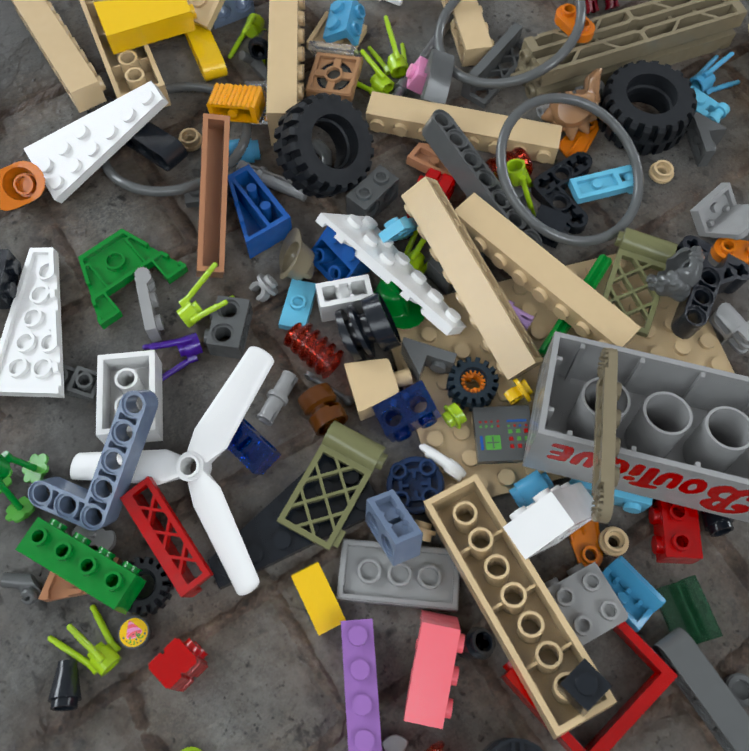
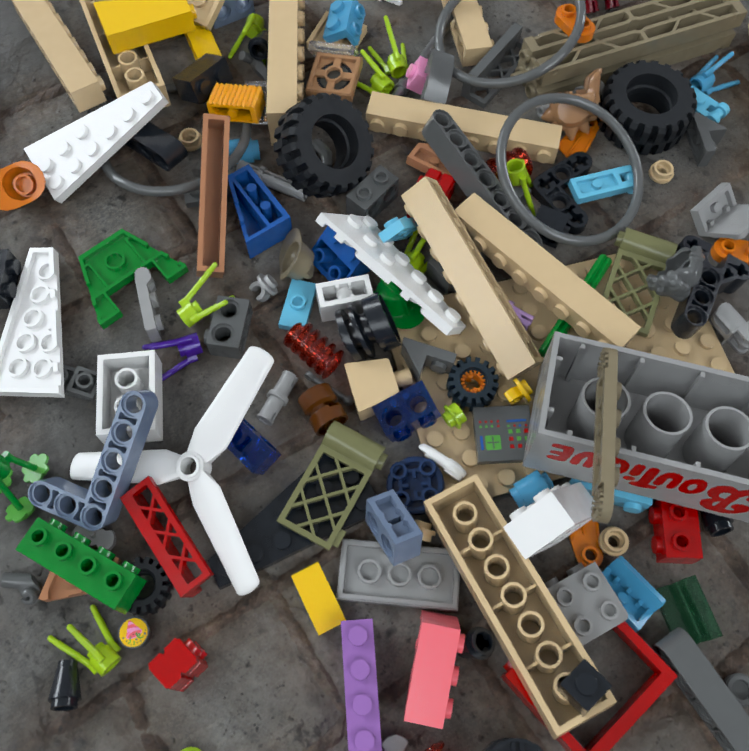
(199, 78): none -> black brick

